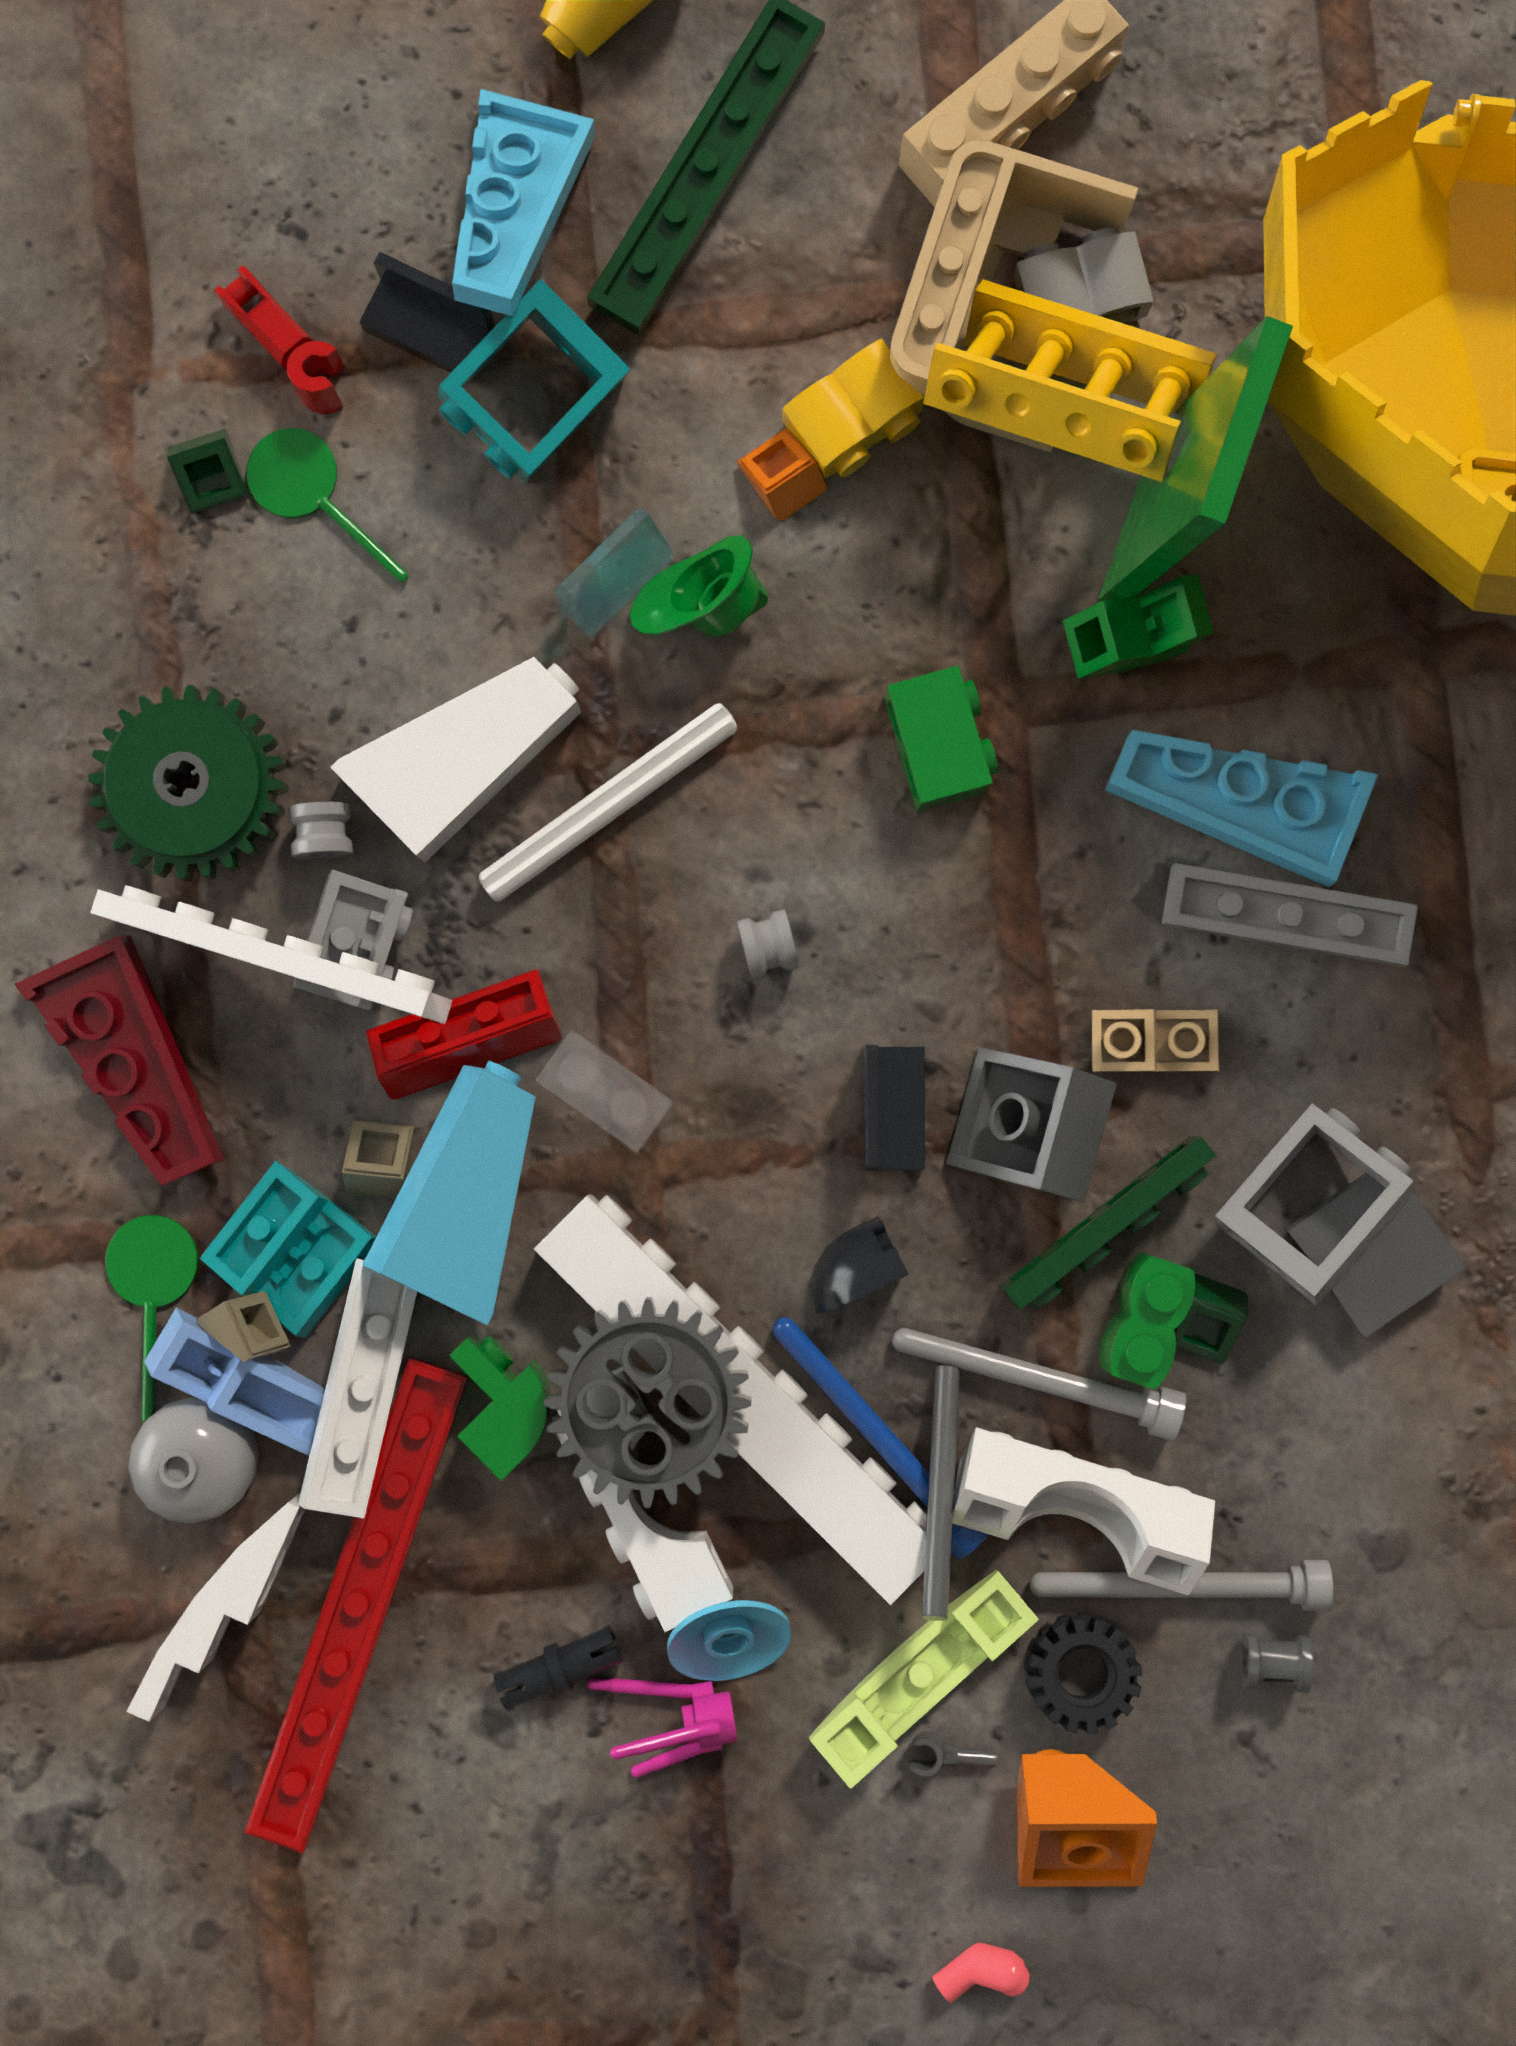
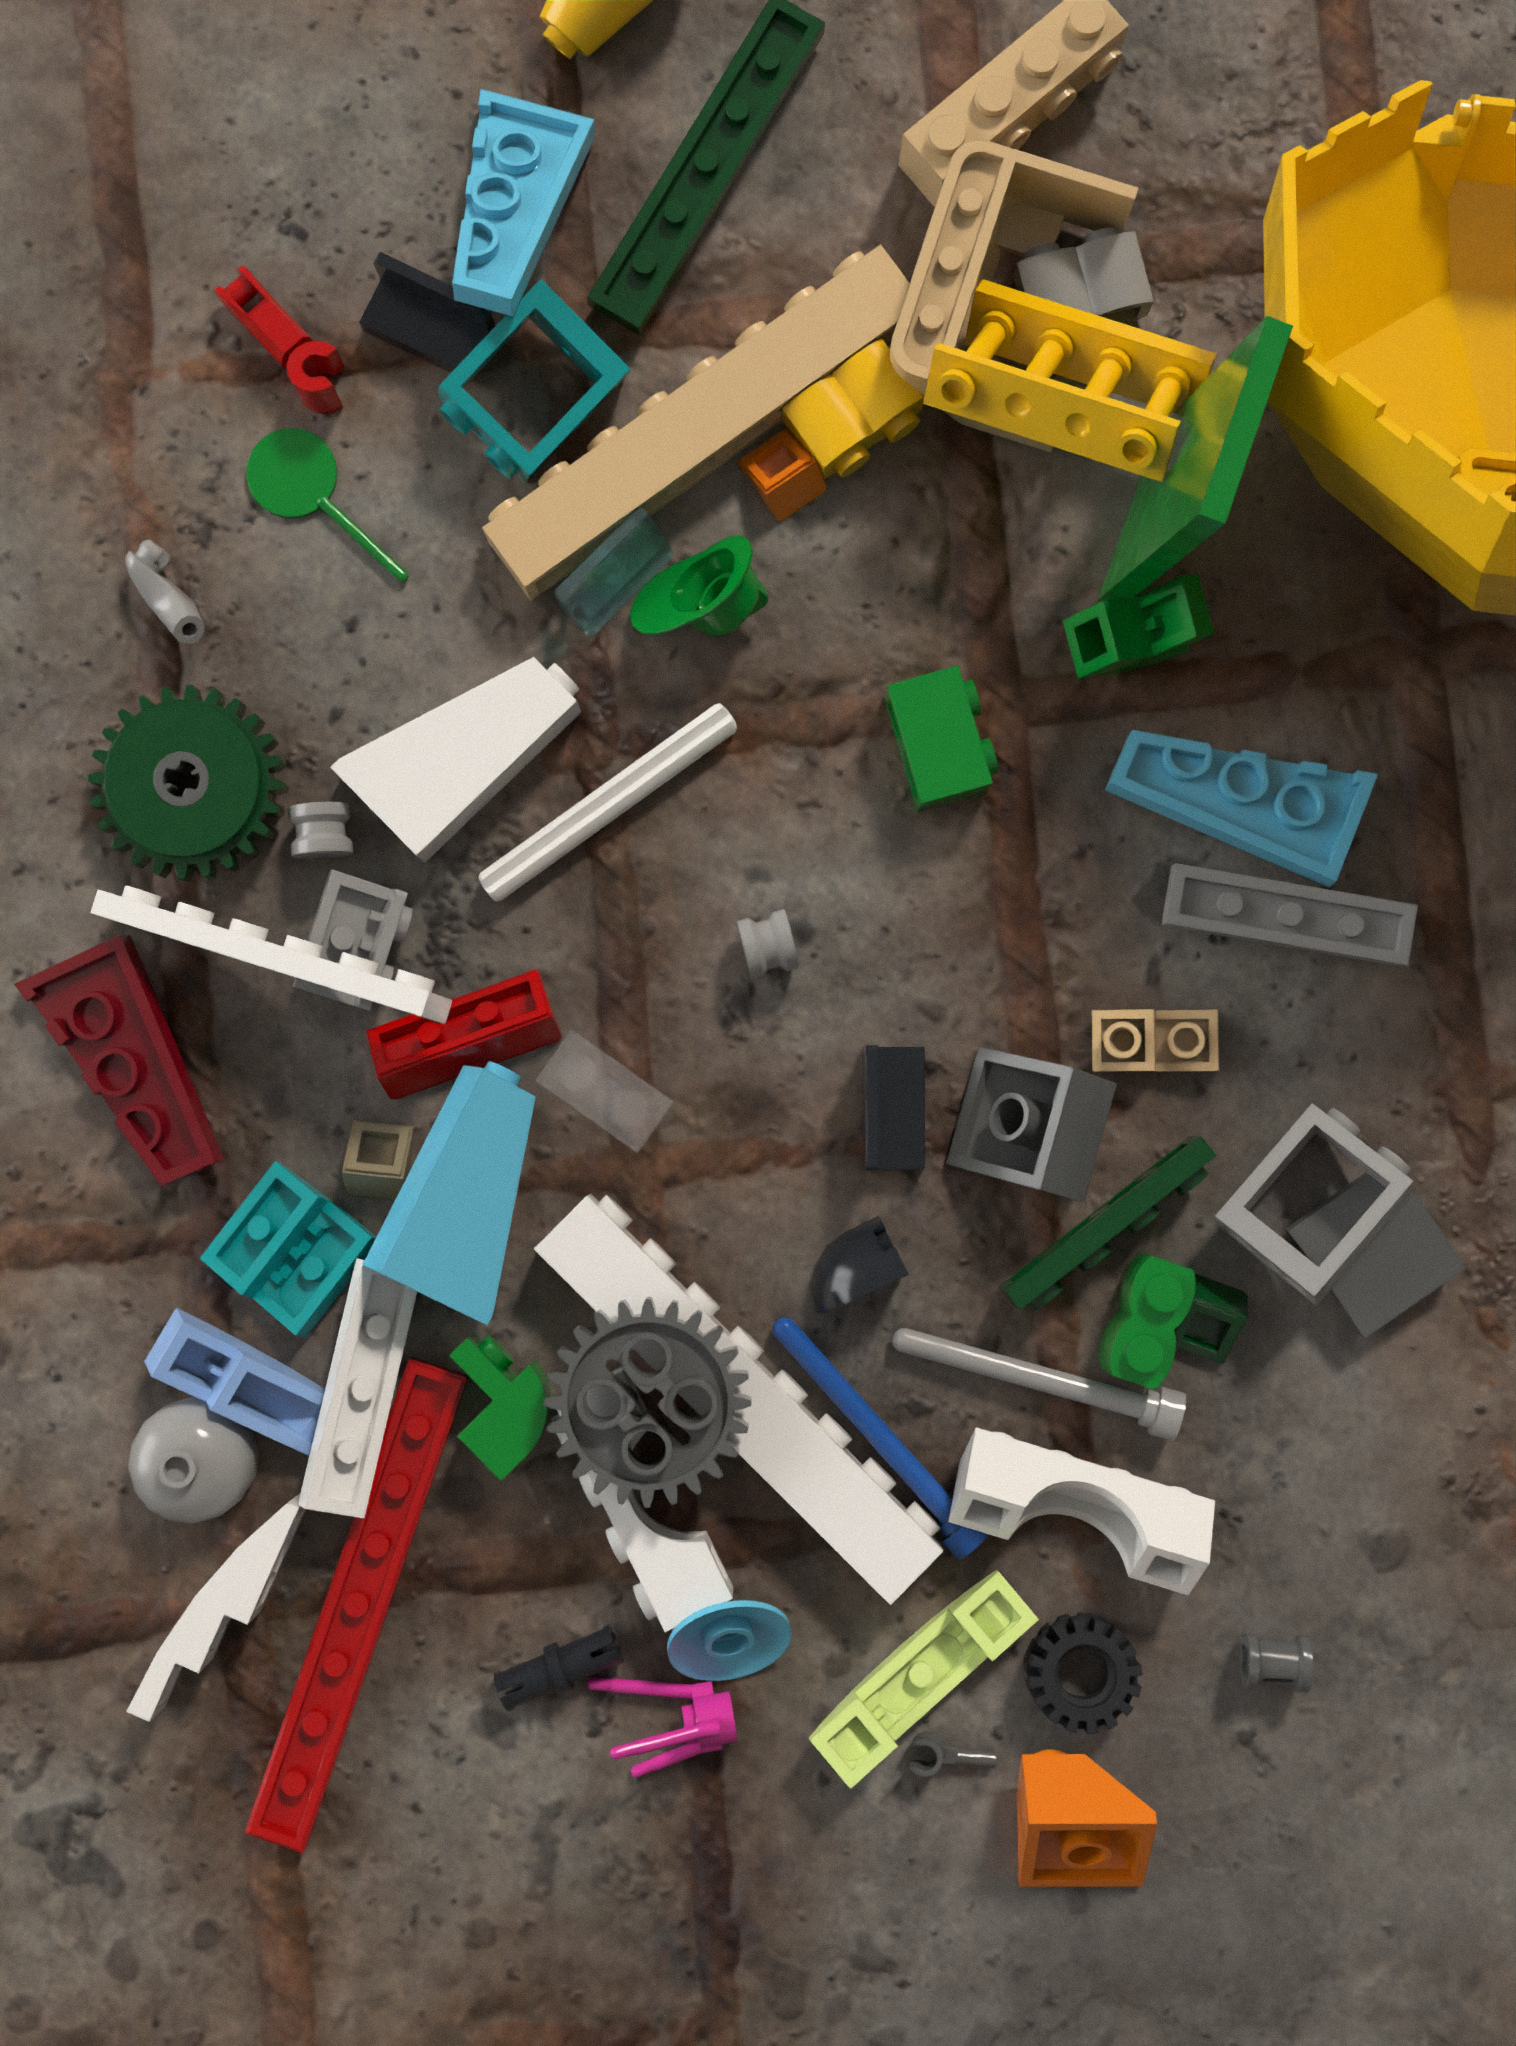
(150, 1266): green piece -> none
(161, 595): none -> light grey arm
(207, 471): dark green slope -> none
(246, 1326): dark tan slope -> none
(696, 426): none -> tan brick
(941, 1494): dark grey bar -> none
(984, 1966): coral arm -> none
(1303, 1584): light grey piece -> none

